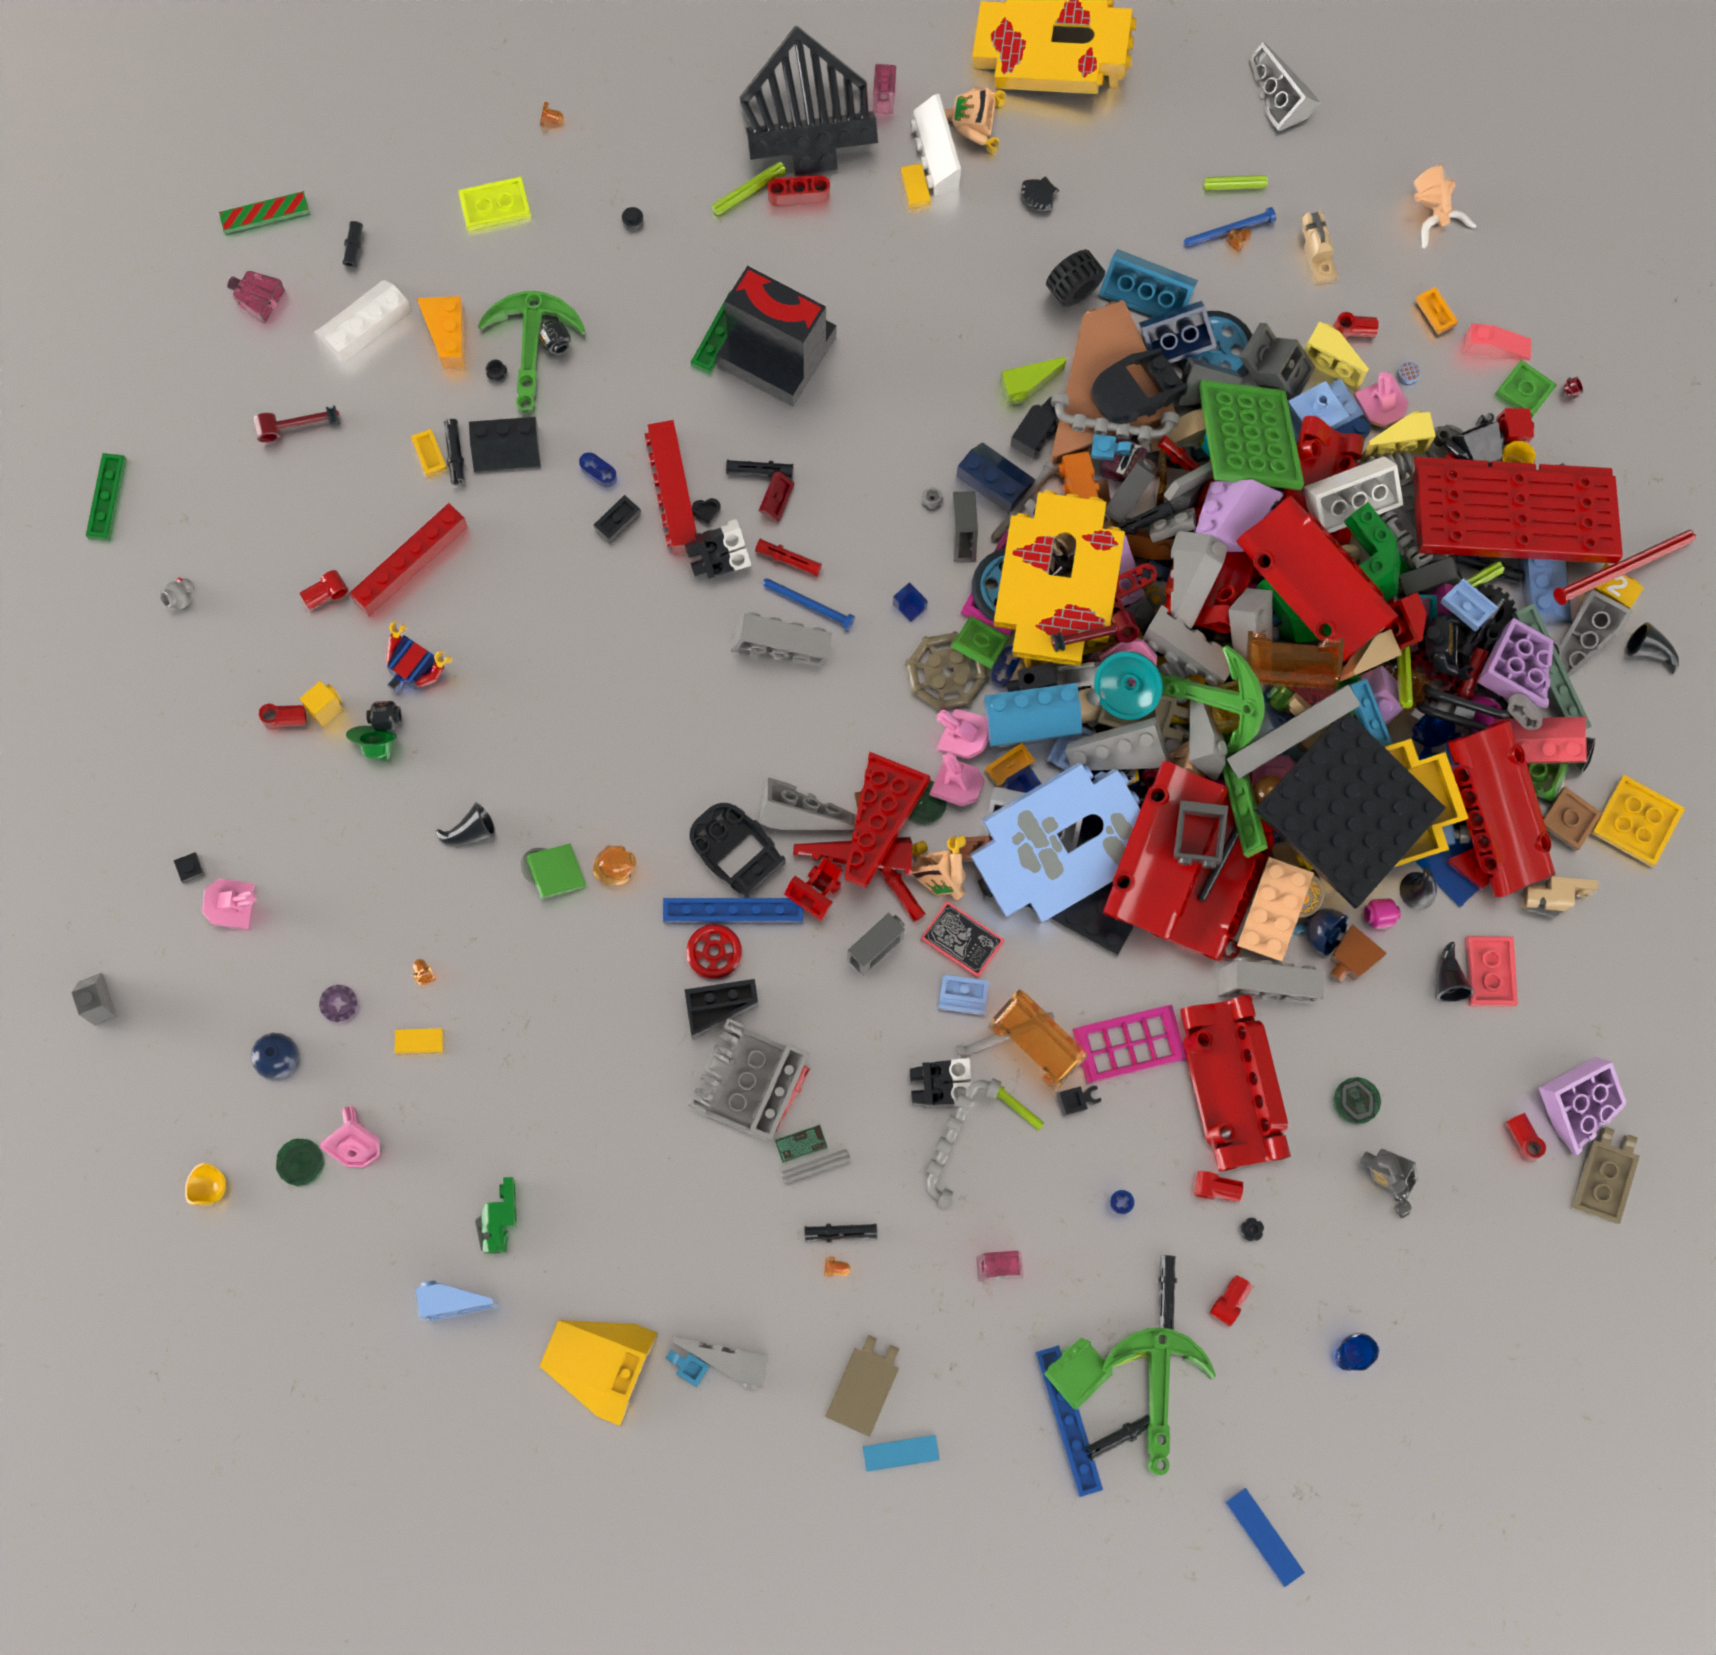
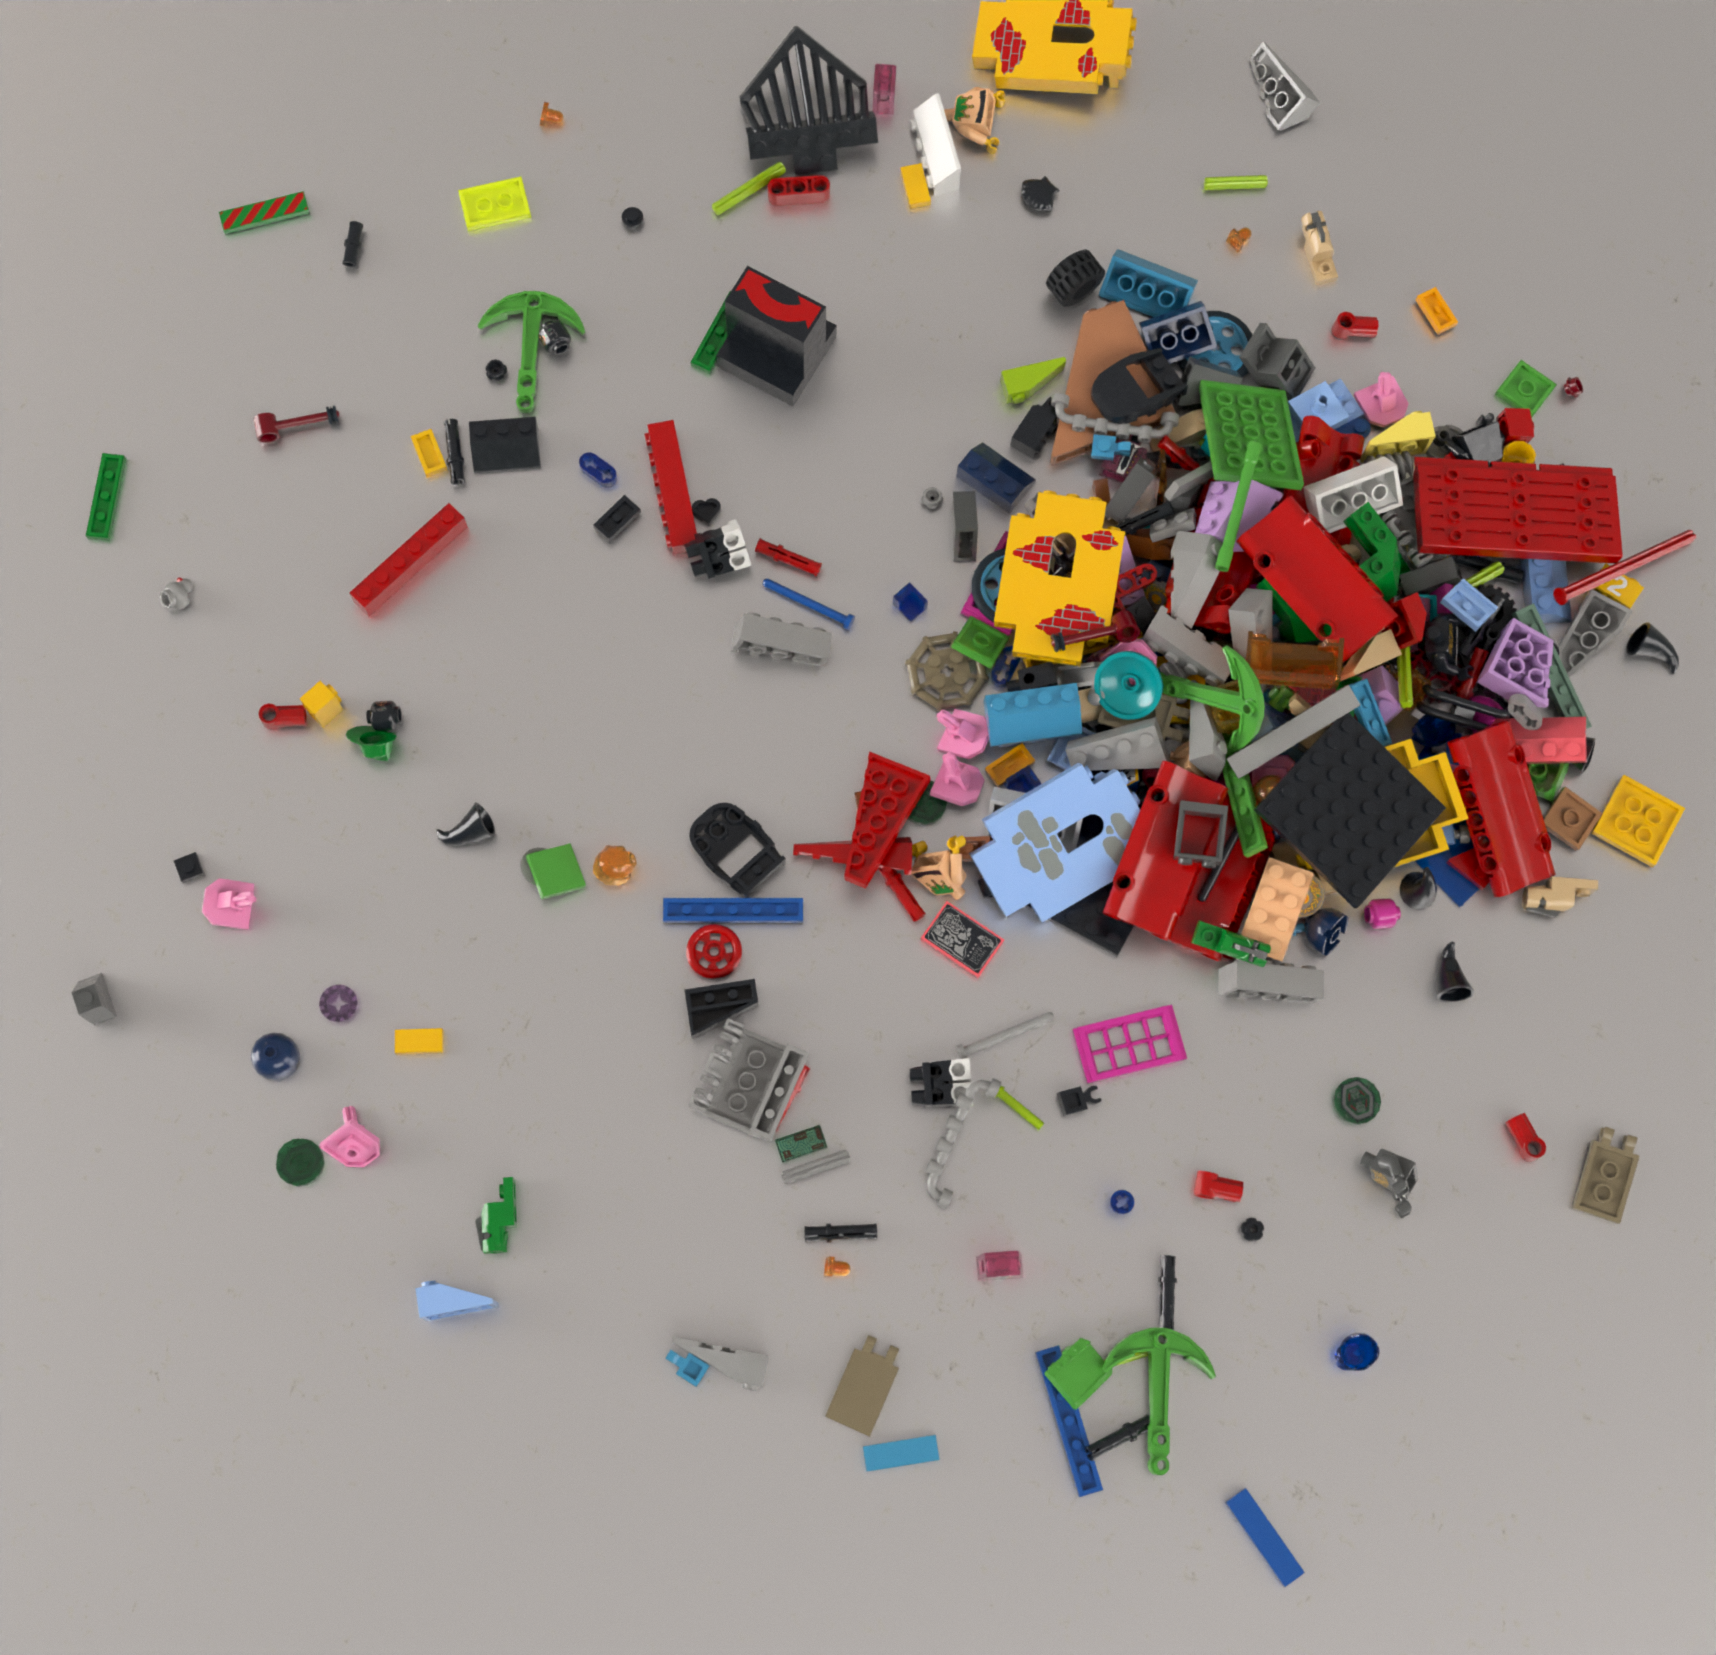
(205, 1185): yellow helmet -> none
(256, 294): clear pink torso -> none
(329, 587): red piece -> none
(364, 320): white slope -> none
(411, 662): torso -> none
(423, 973): clear orange piece -> none
(446, 327): light orange wedge -> none
(598, 1363): yellow wedge -> none
(758, 468): black pin -> none
(776, 496): dark red plate -> none
(790, 810): light grey wedge -> none
(825, 878): red tile -> none
(876, 943): dark grey window -> none
(963, 995): light blue plate -> none
(1039, 1038): clear orange windscreen -> none
(1049, 469): light grey bar -> none
(1078, 475): orange wedge -> none
(1226, 551): none -> bright green piece
(1229, 1304): red piece -> none
(1231, 943): none -> green plate
(1235, 1083): red panel -> none
(1269, 216): blue bar -> none
(1335, 356): light yellow slope -> none
(1354, 955): dark orange torso -> none
(1408, 372): tile -> none
(1435, 193): light nougat helmet -> none
(1491, 970): coral tile -> none
(1496, 342): coral slope -> none
(1583, 1102): lavender wedge -> none

